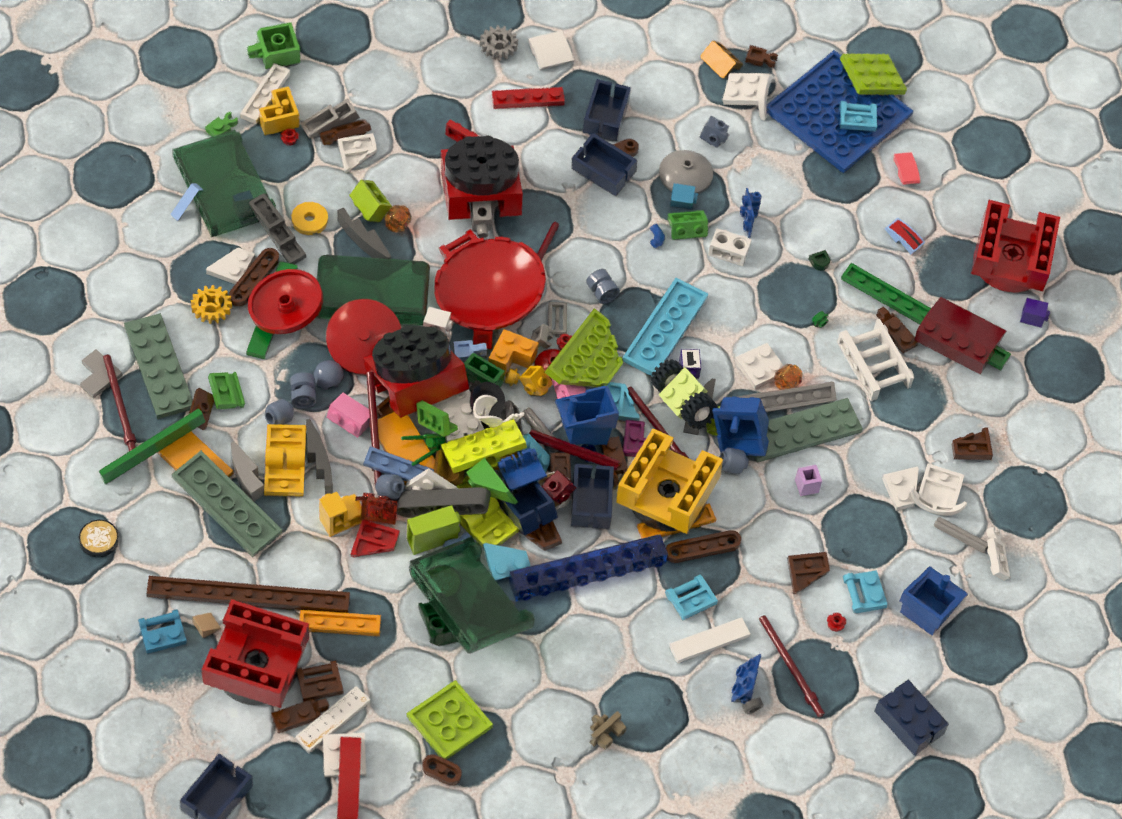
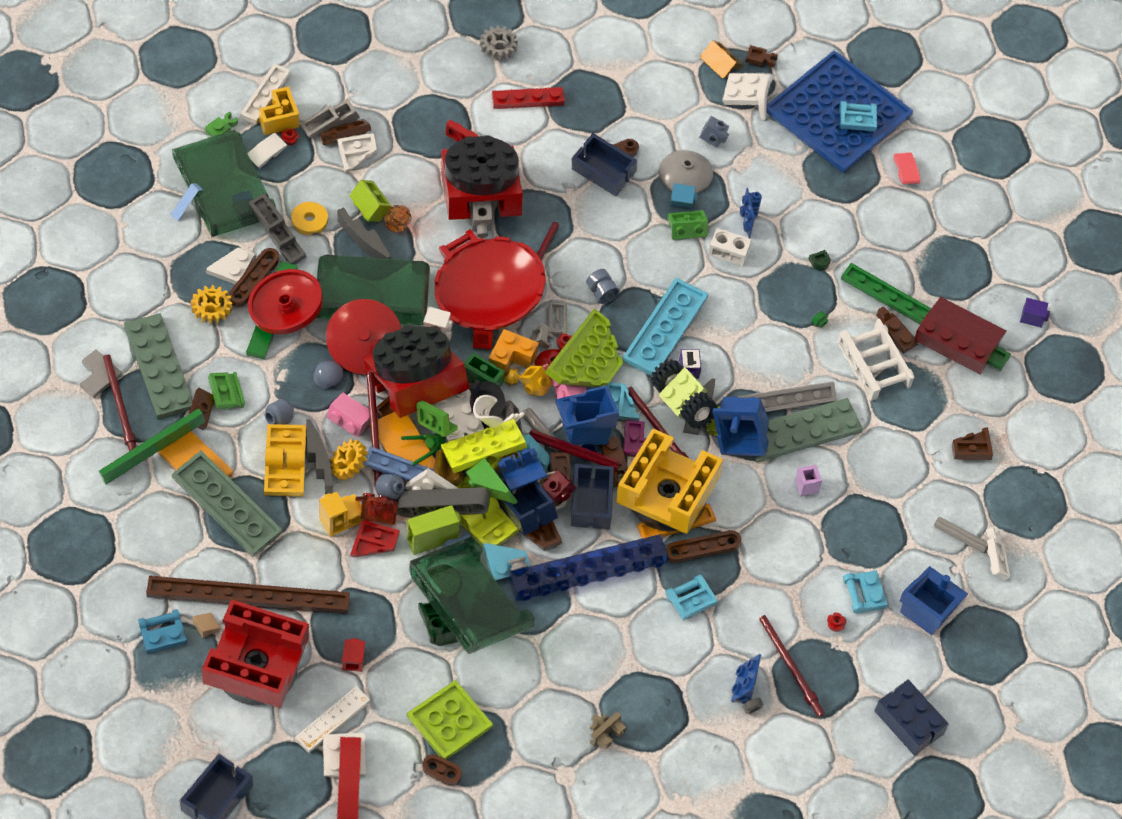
(98, 538): tile -> none
(246, 473): light grey slope -> none
(265, 150): none -> white slope
(276, 45): bright green hinge -> none
(299, 714): reddish brown hinge -> none
(303, 390): sand blue wheel -> none
(320, 686): reddish brown plate -> none
(341, 622): light orange tile -> none
(348, 459): none -> yellow gear
(353, 655): none -> red brick
(464, 349): light blue plate -> none
(518, 563): none -> light grey bush
(551, 50): white slope -> none
(604, 112): dark blue piece -> none
(659, 236): blue arm -> none
(709, 640): white tile -> none
(734, 460): sand blue head -> none
(759, 365): white plate -> none
(788, 376): clear orange head -> none
(807, 569): reddish brown wing -> none
(873, 74): lime plate -> none
(899, 487): white wing -> none
(905, 234): slope -> none
(939, 491): white piece -> none
(1026, 243): red piece -> none

